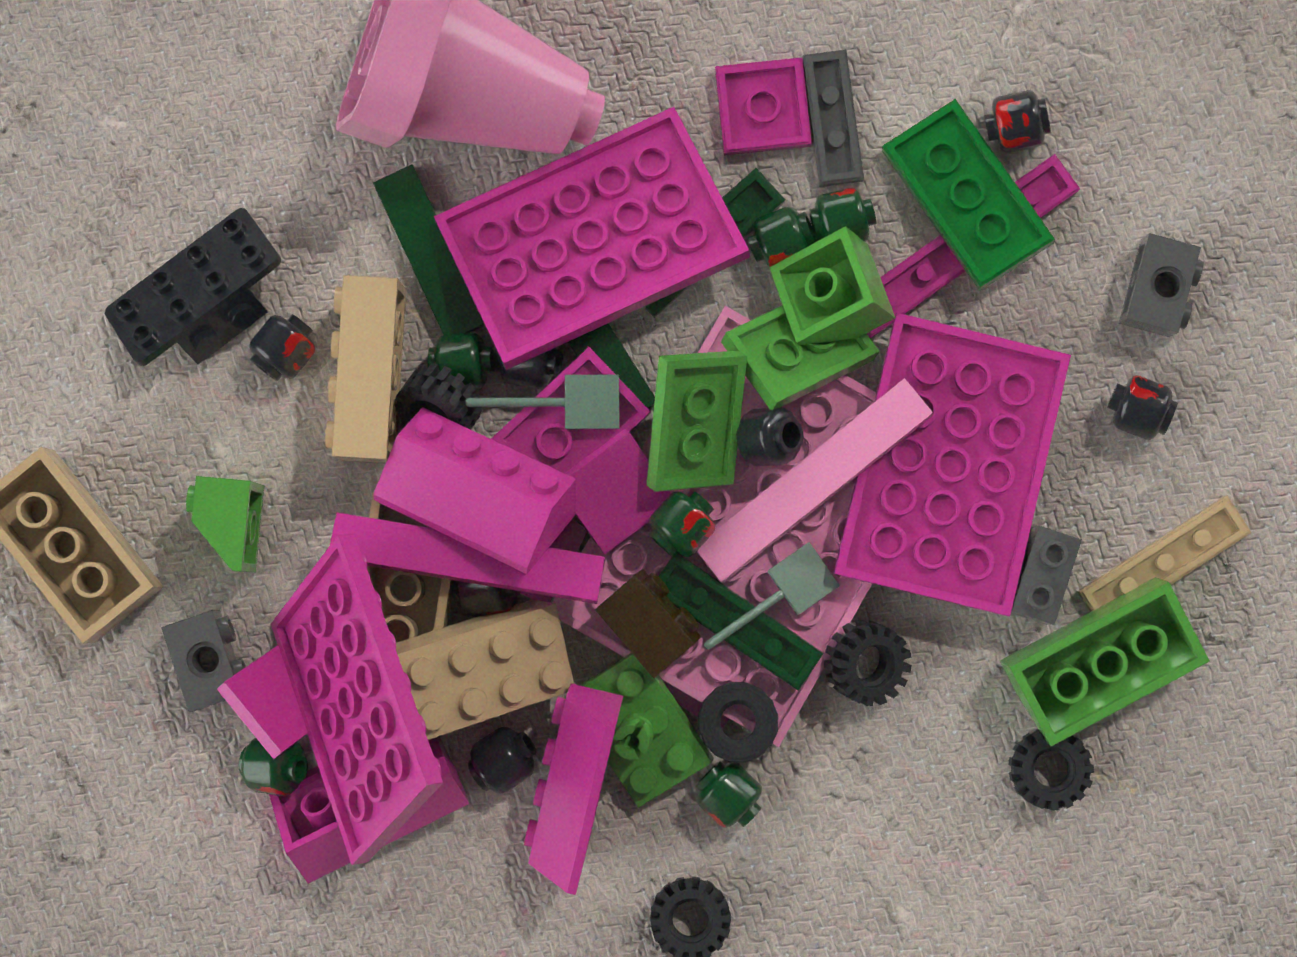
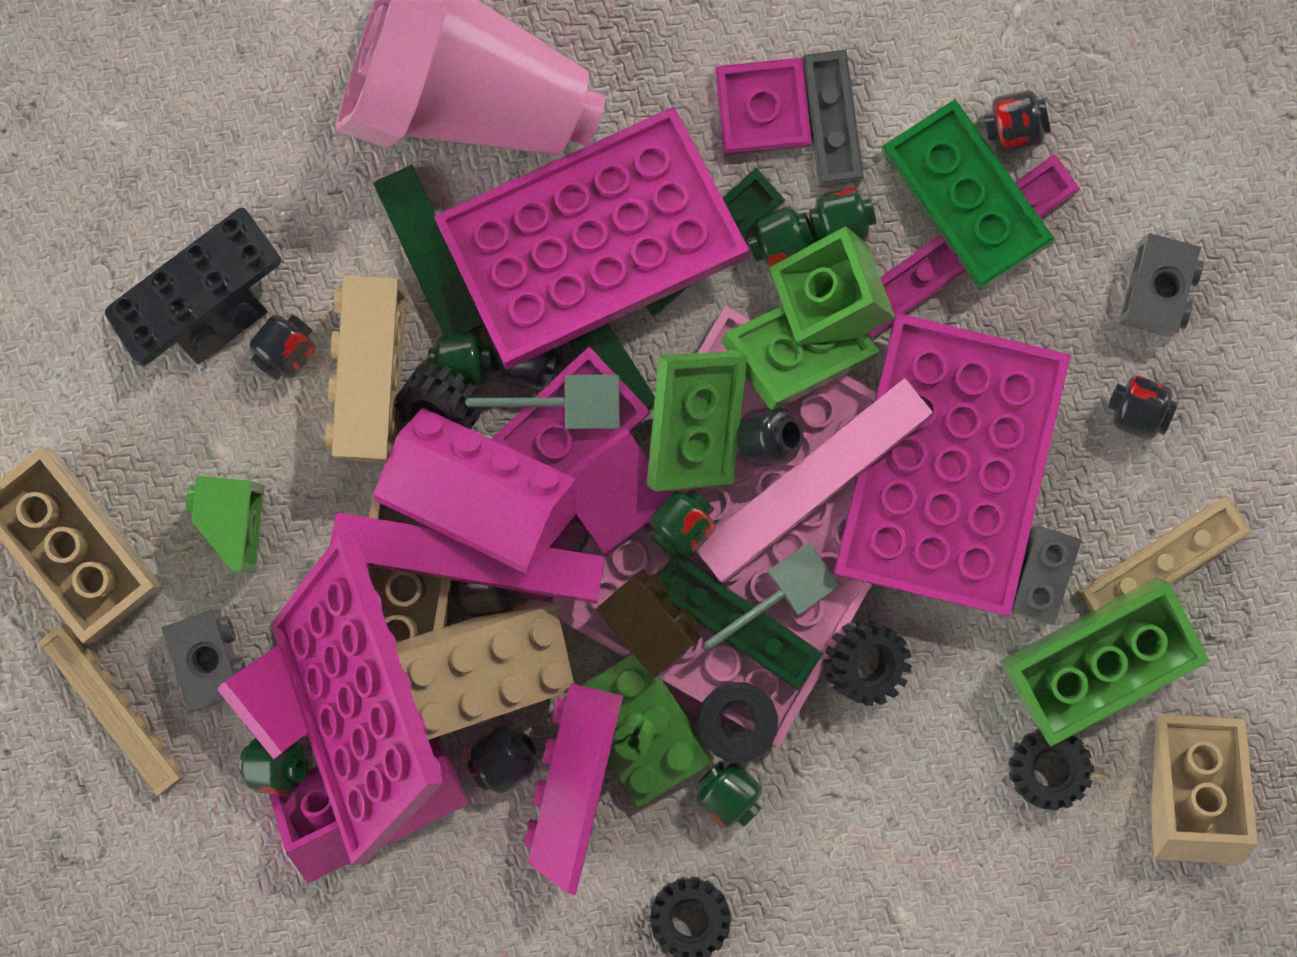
(112, 709): none -> tan piece
(1202, 790): none -> tan slope

